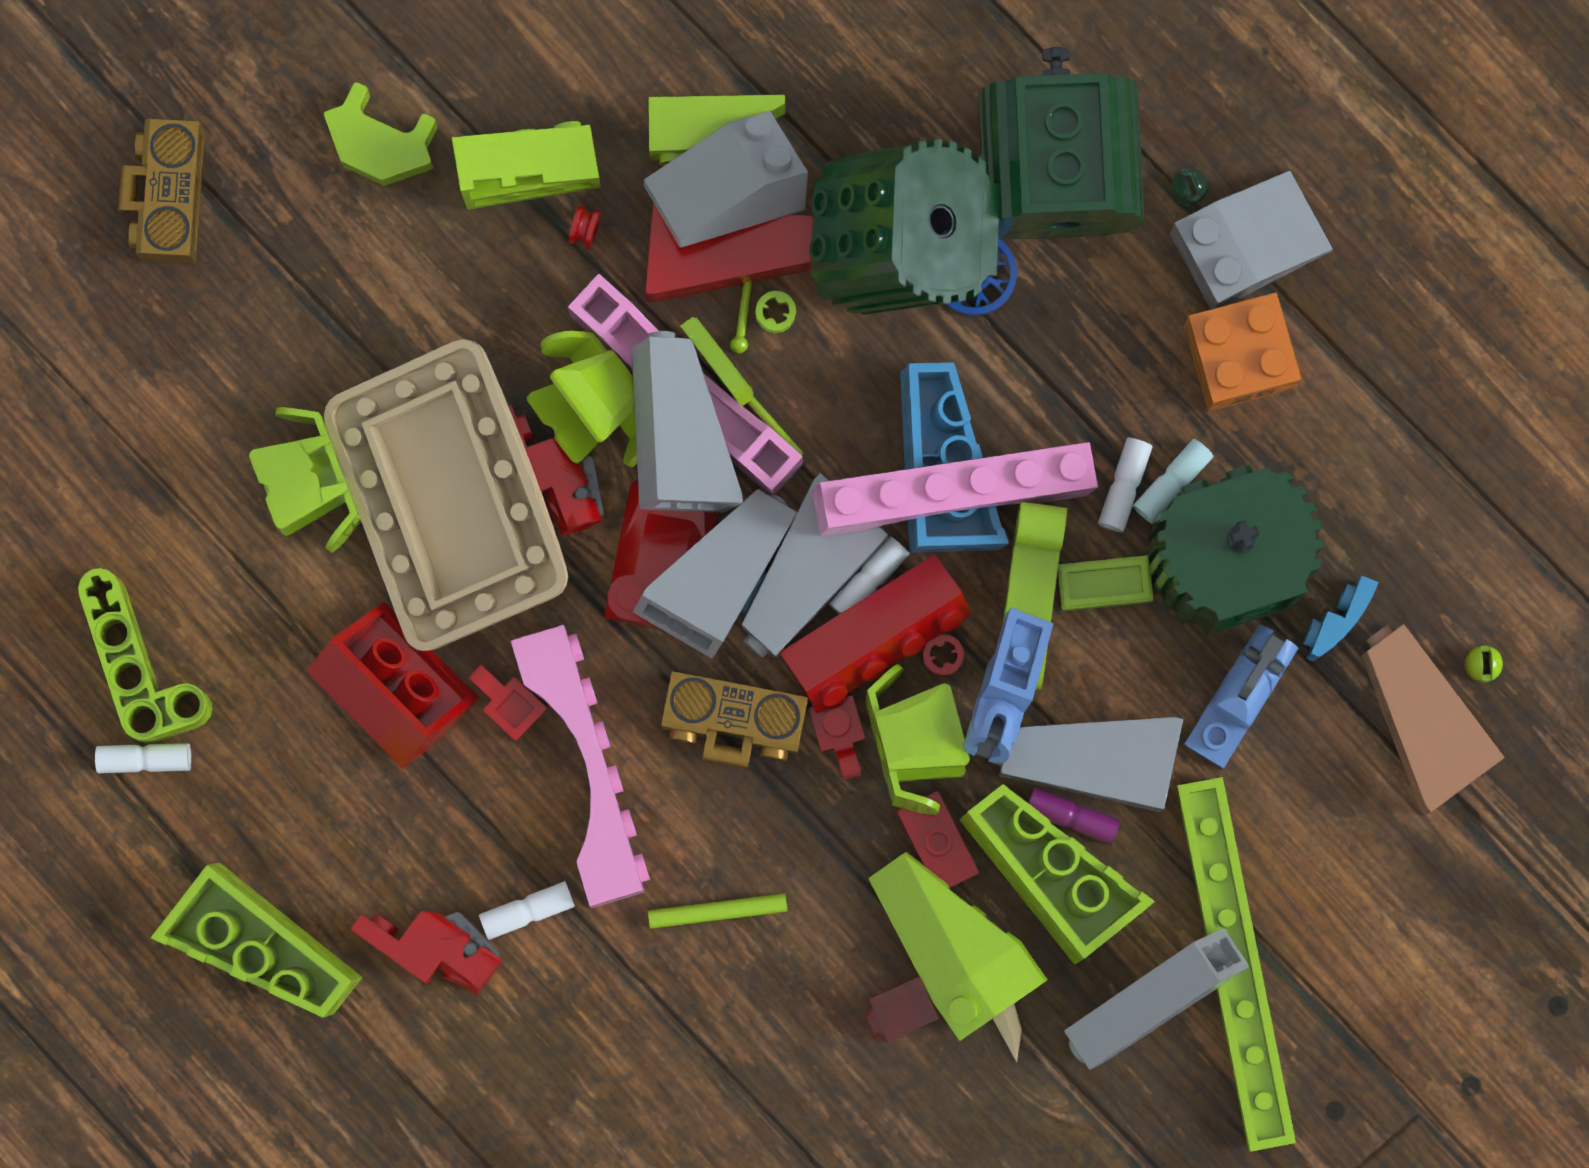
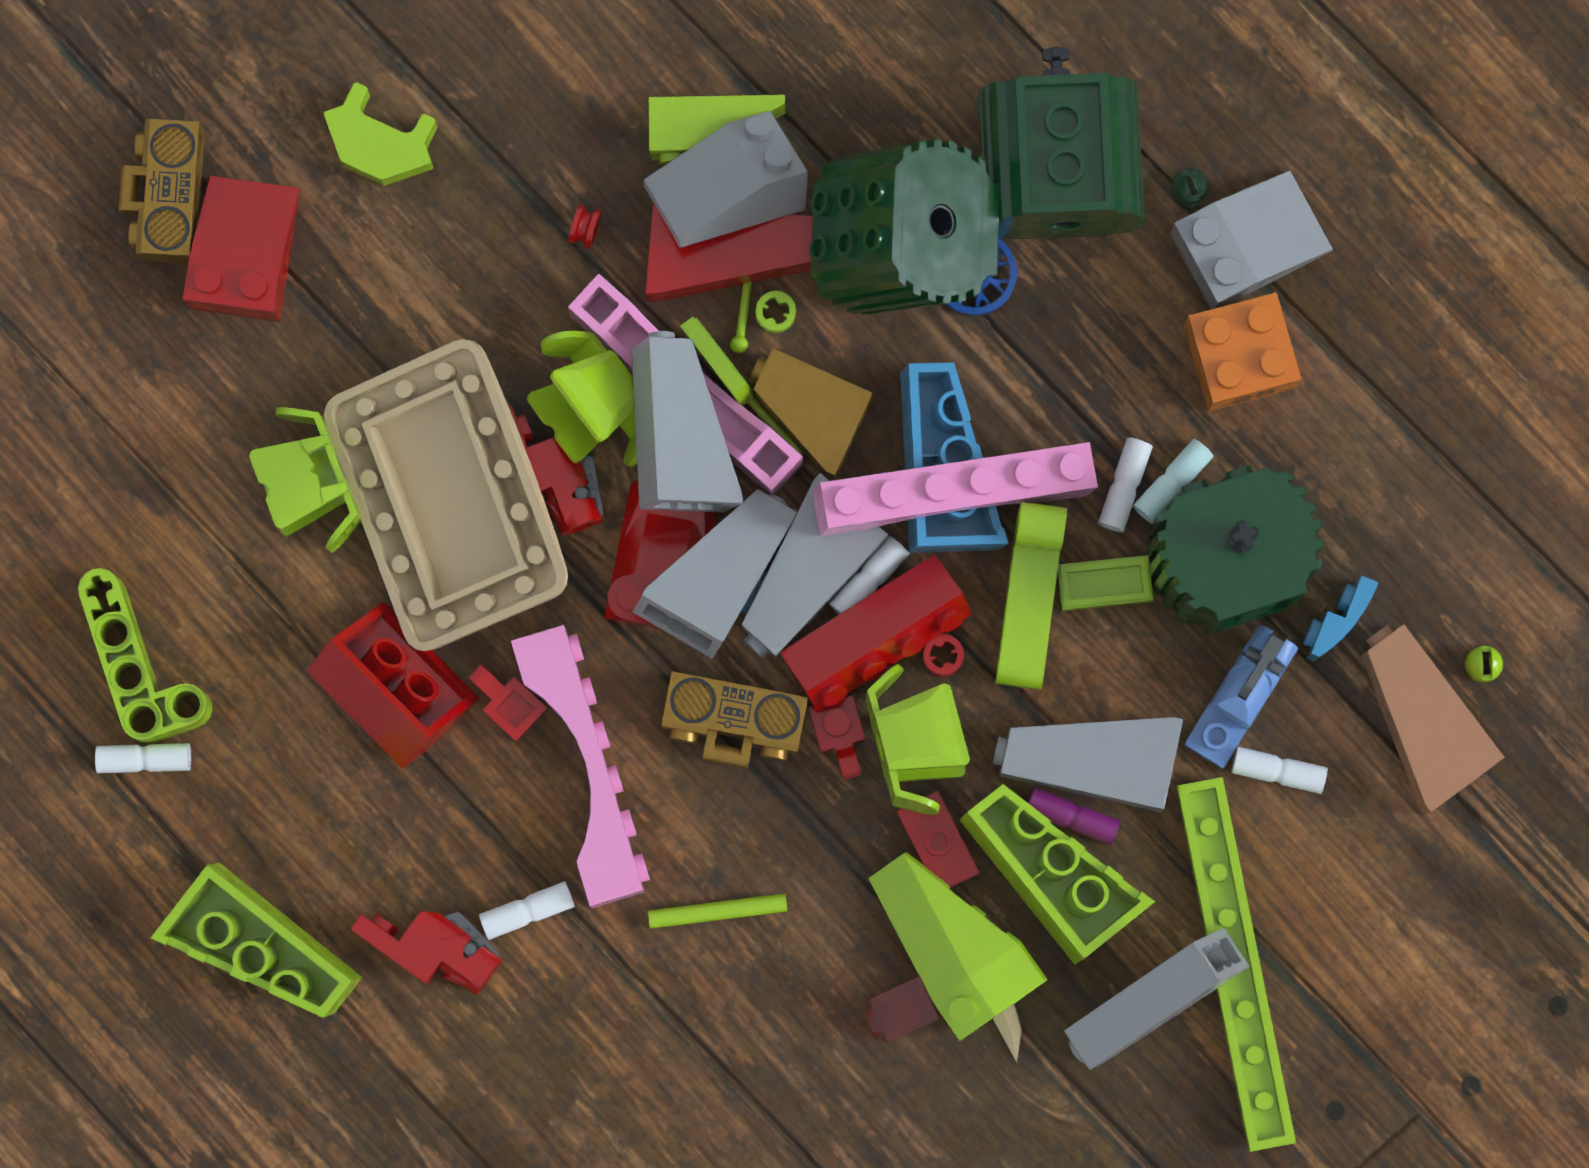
(242, 249): none -> red slope
(525, 164): lime wedge -> none
(811, 407): none -> pearl gold slope
(1008, 686): medium blue plate -> none
(1285, 771): none -> white piece

